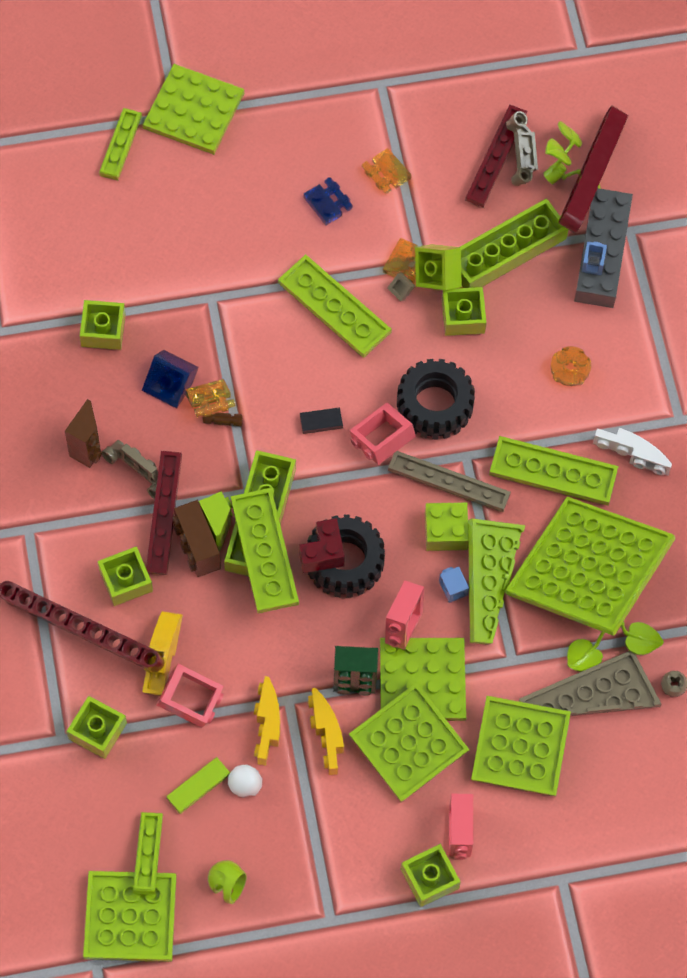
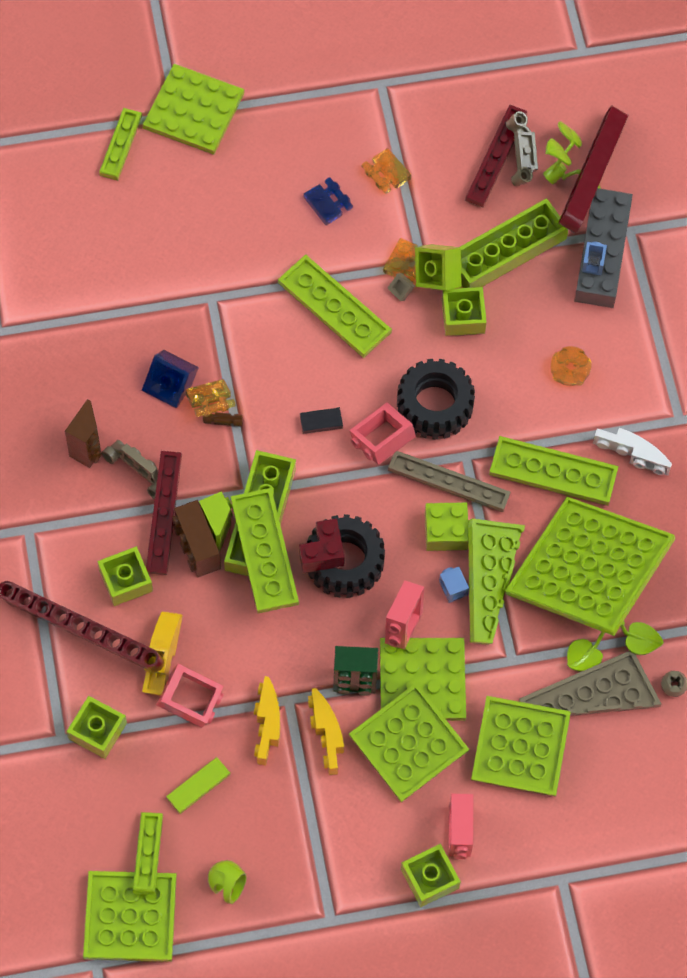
(102, 324): lime brick -> none
(244, 781): white hair -> none

